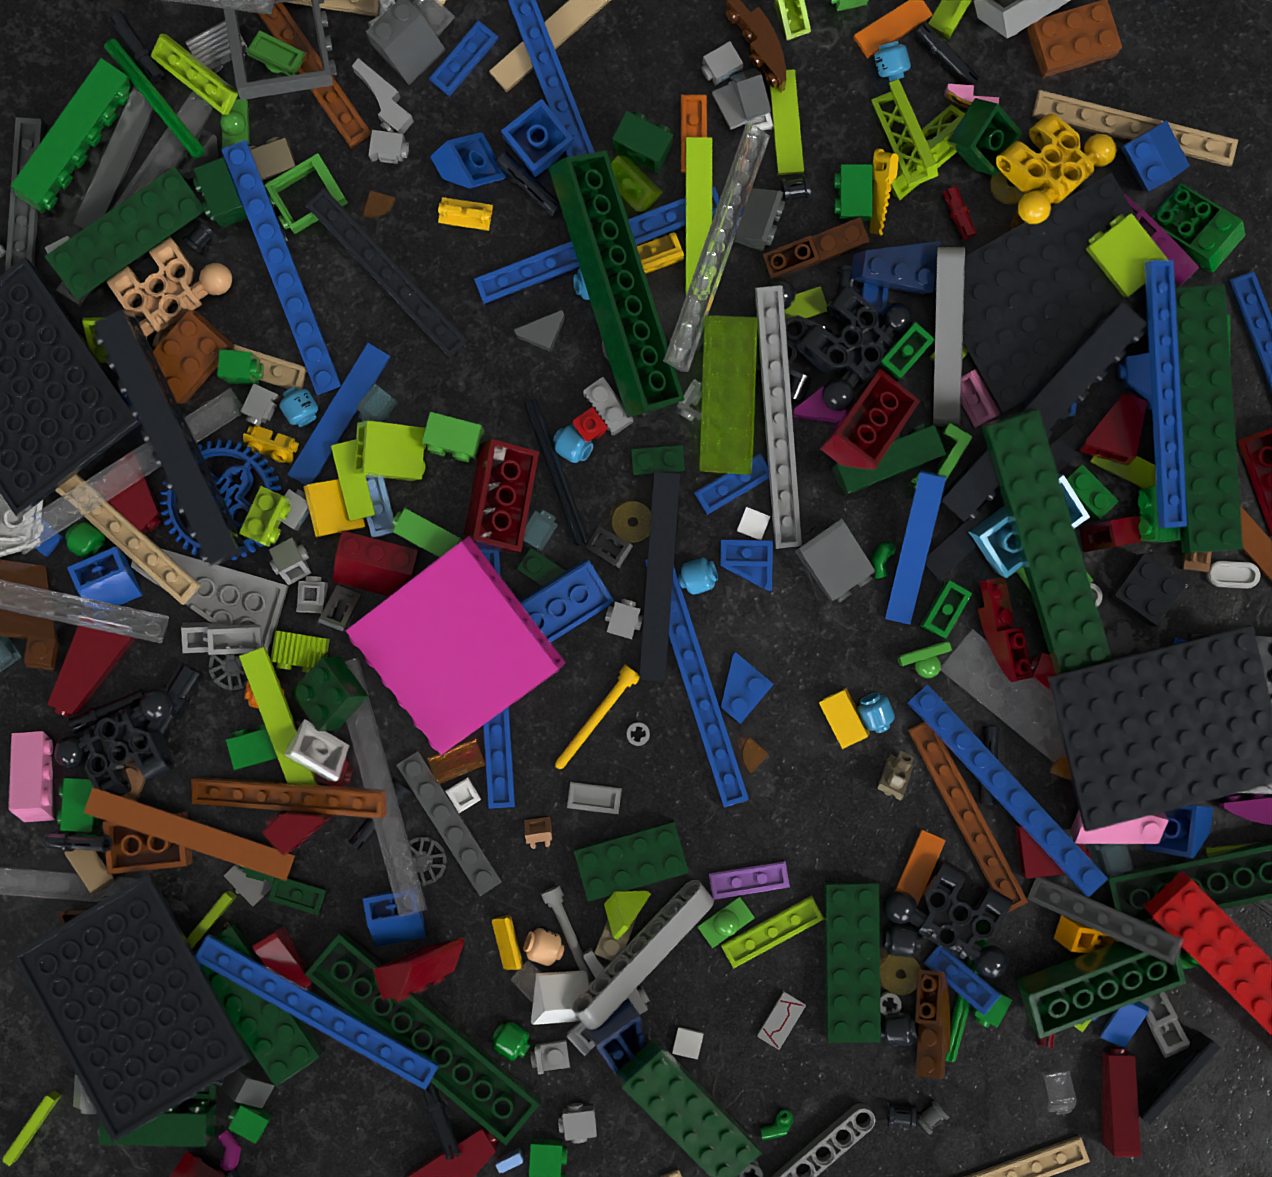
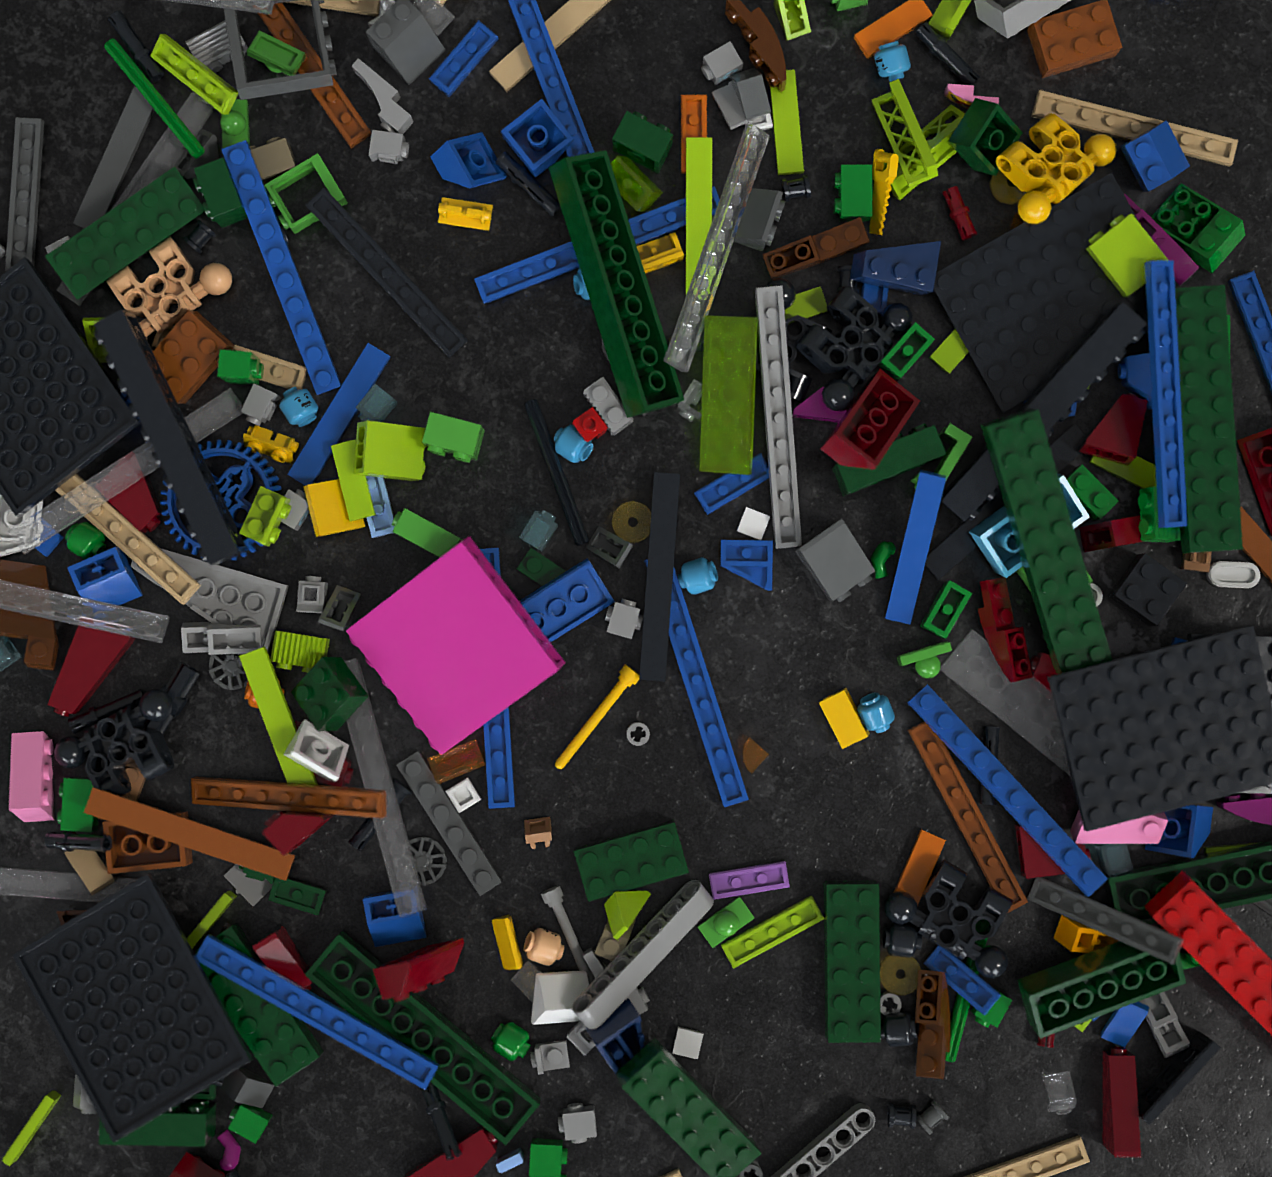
(72, 136): green brick -> none
(250, 748): green brick -> none
(290, 561): light grey brick -> none
(374, 564): dark red slope -> none
(378, 204): clear orange tile -> none
(501, 496): dark red slope -> none
(542, 331): dark grey slope -> none
(594, 797): light grey tile -> none
(658, 459): dark green plate -> none
(743, 688): blue wing -> none
(780, 1126): green arm -> none
(781, 1020): light grey tile -> none
(896, 774): dark tan hips -> none
(949, 336): light grey beam -> none
(977, 399): bright pink slope -> none
(1061, 768): clear orange tile -> none

